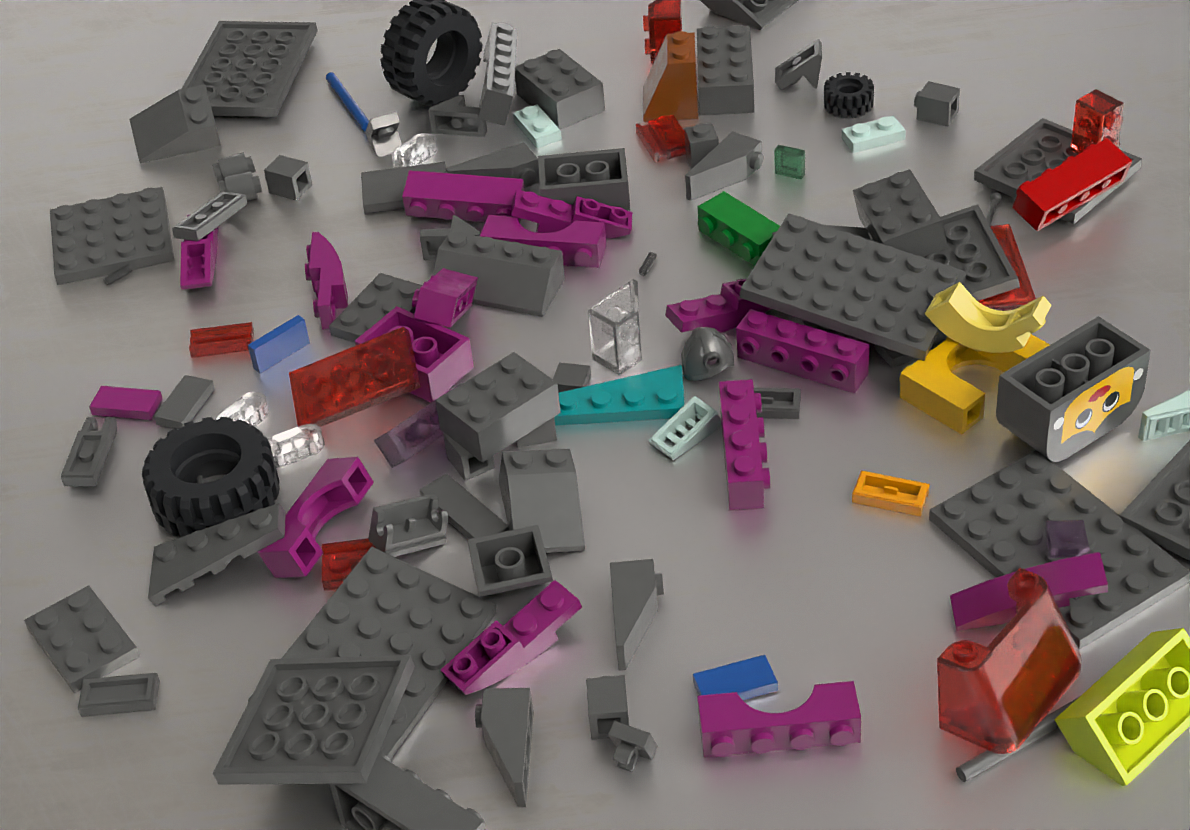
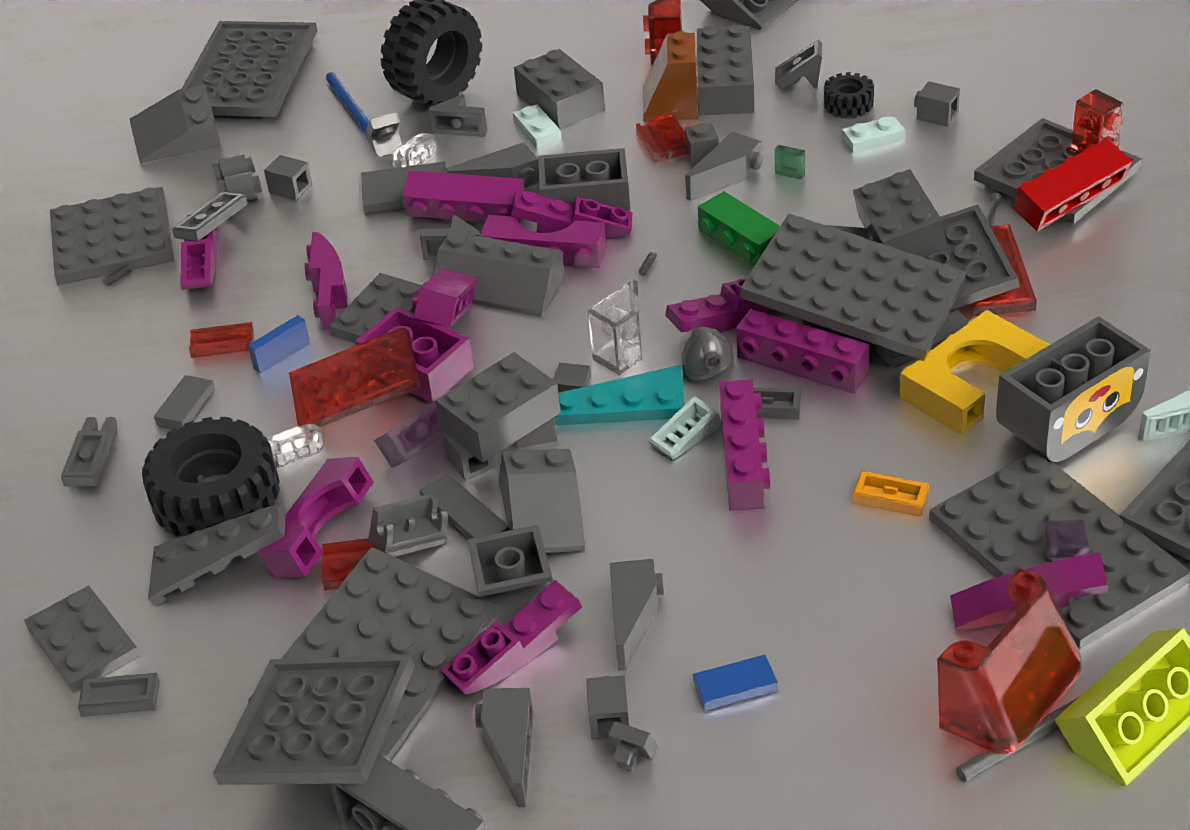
(126, 402): magenta tile -> none
(248, 408): clear beam -> none
(499, 74): dark grey arch -> none
(735, 728): magenta arch -> none
(983, 328): light yellow arch -> none

